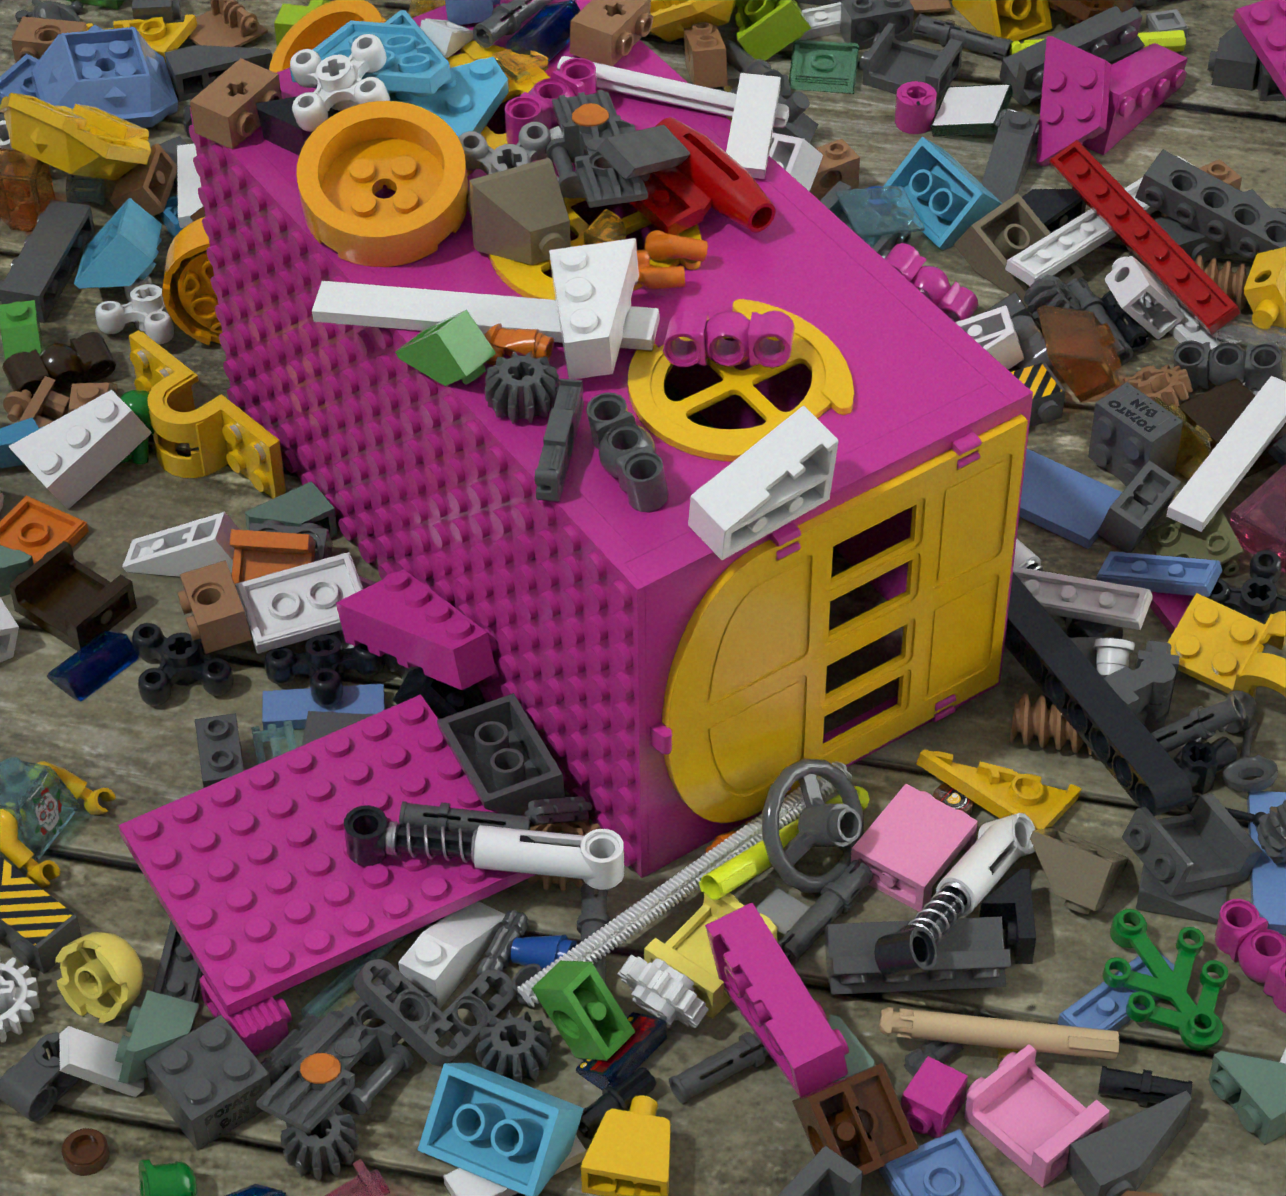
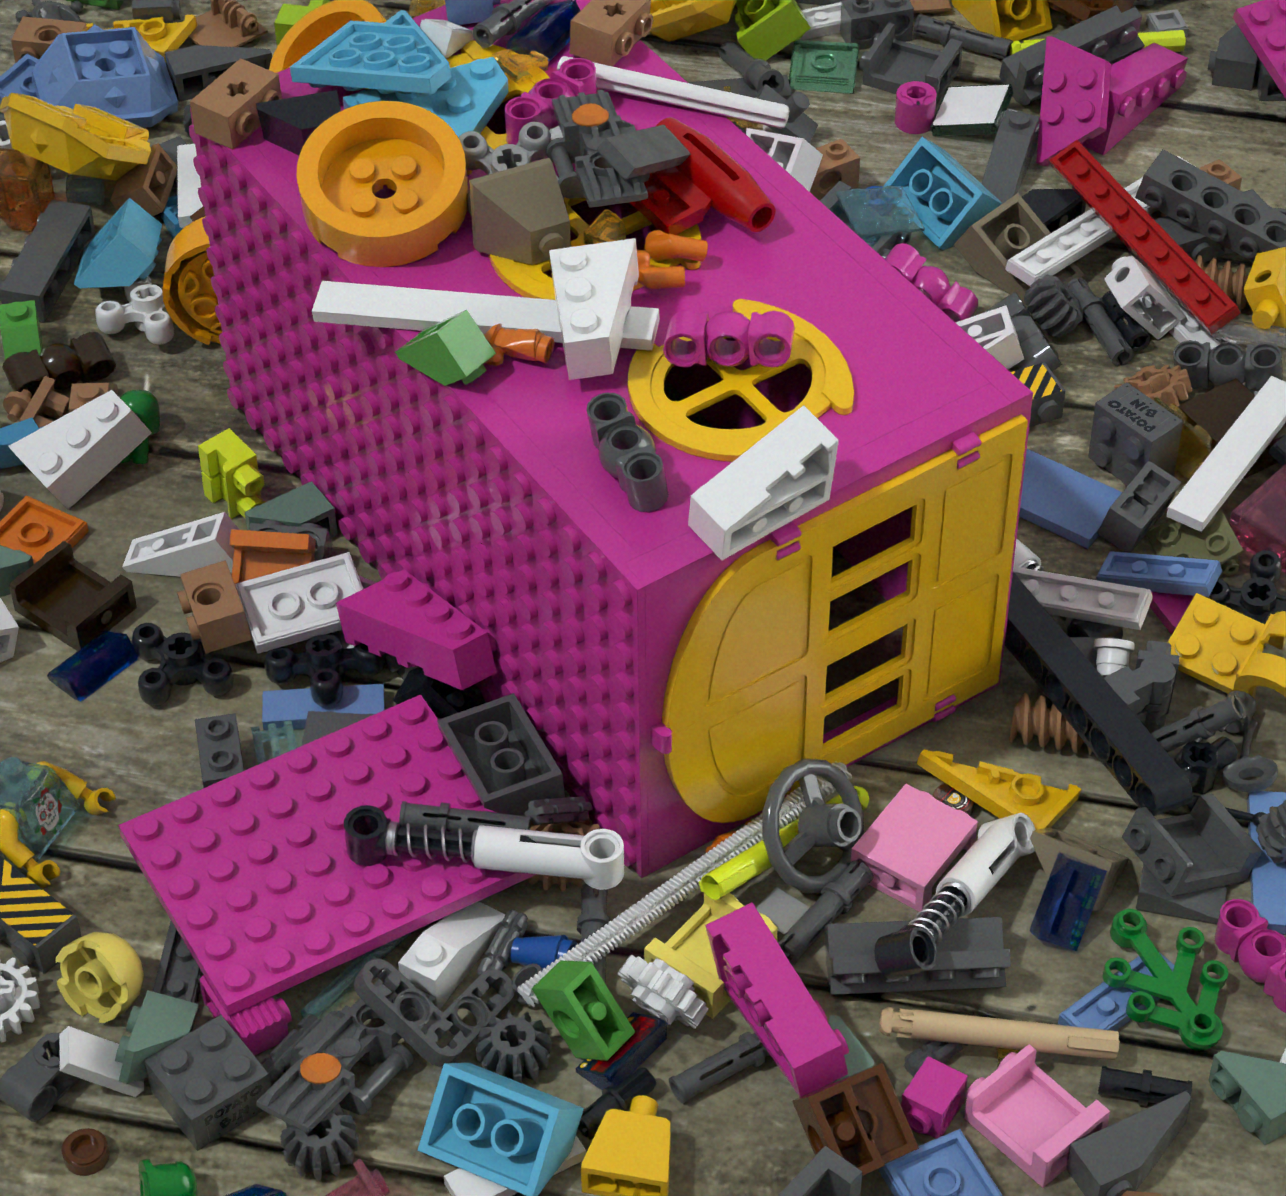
(217, 428): yellow piece -> none
(230, 473): none -> neon yellow hips
(337, 80): white gear -> none
(521, 387): dark grey gear -> none
(559, 440): dark grey piece -> none
(705, 55): medium nougat brick -> none
(753, 122): white tile -> none
(1015, 906): black slope -> none
(1067, 901): none -> clear blue slope
(1080, 350): clear orange slope -> none

